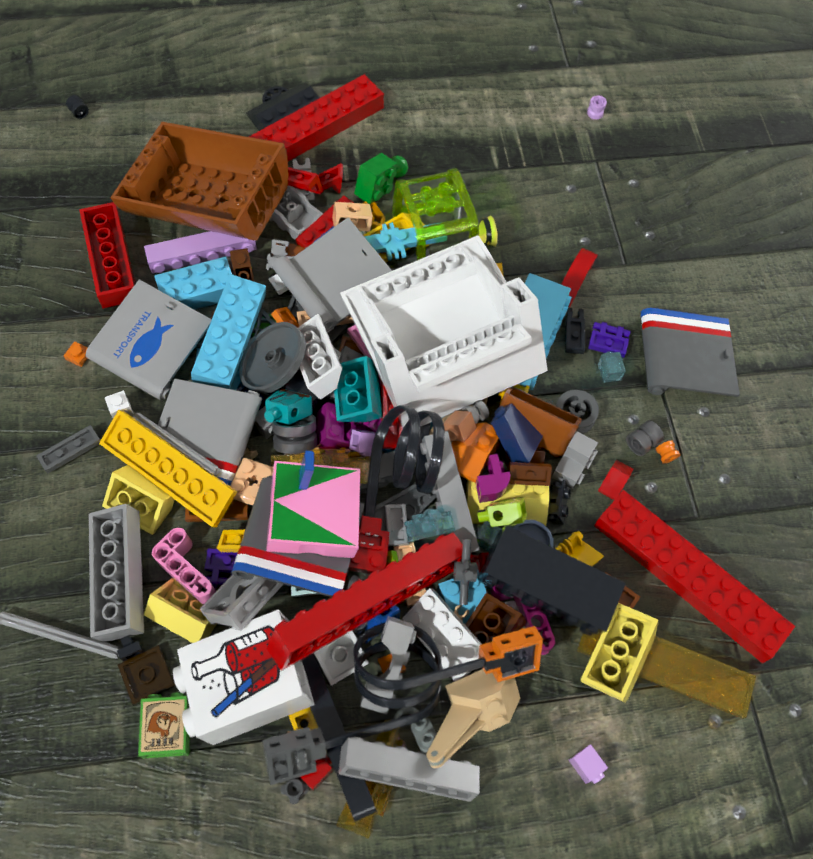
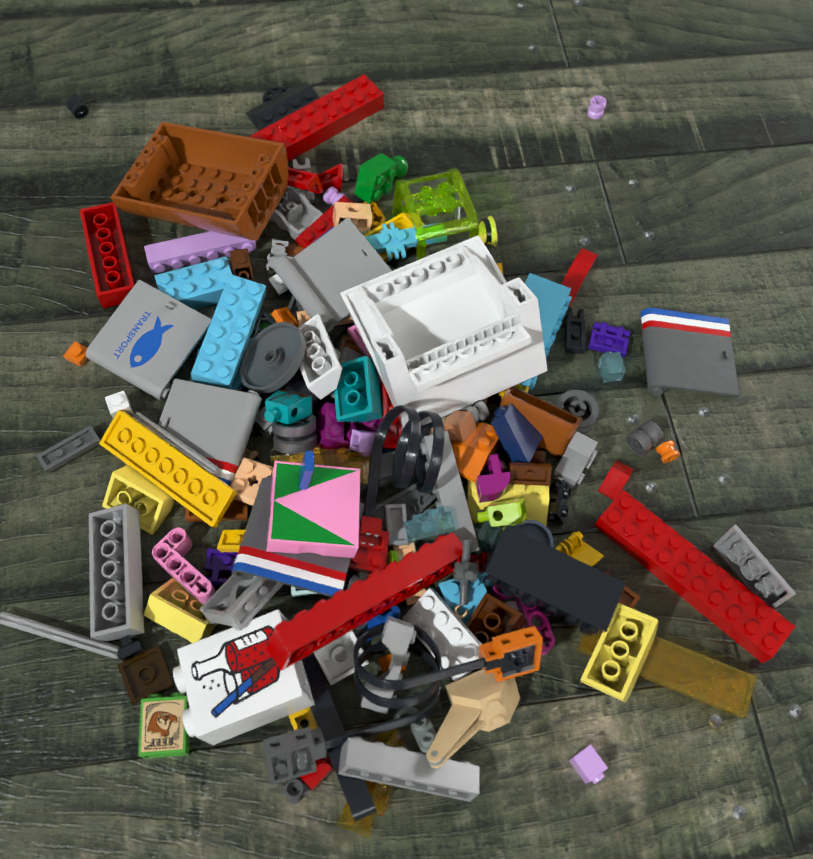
(332, 195): none -> lavender wheel
(752, 567): none -> light grey slope

